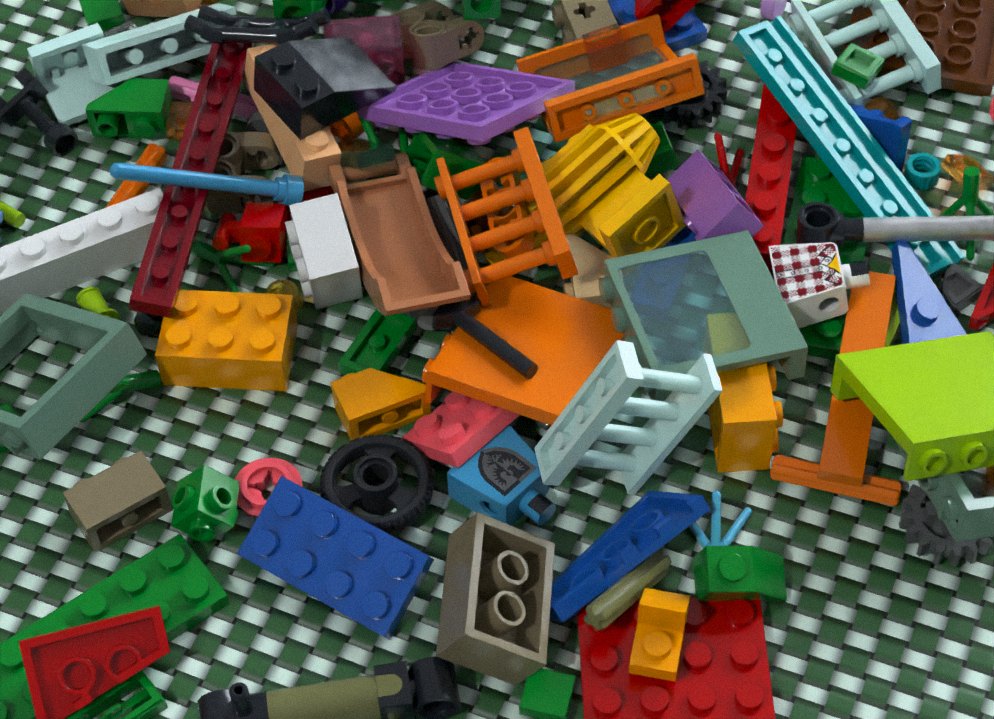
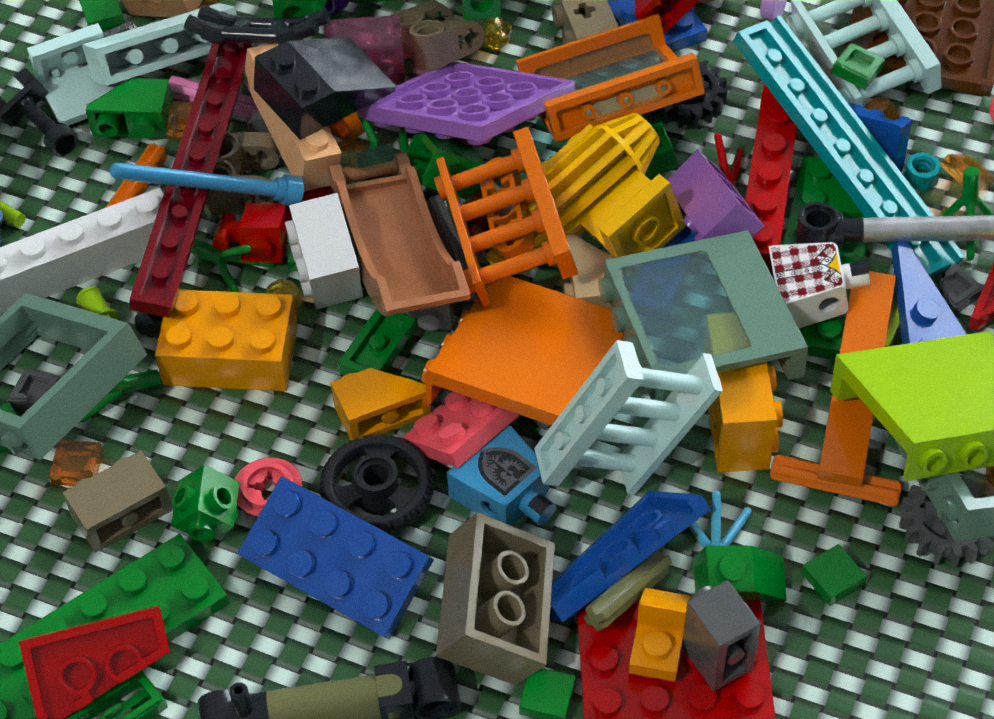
(30, 388): none -> dark grey tile
(75, 461): none -> clear orange tile
(462, 314): black piece -> none
(496, 33): none -> clear yellow plate
(605, 48): clear orange tile -> none
(720, 634): none -> dark grey brick
(834, 574): none -> green tile

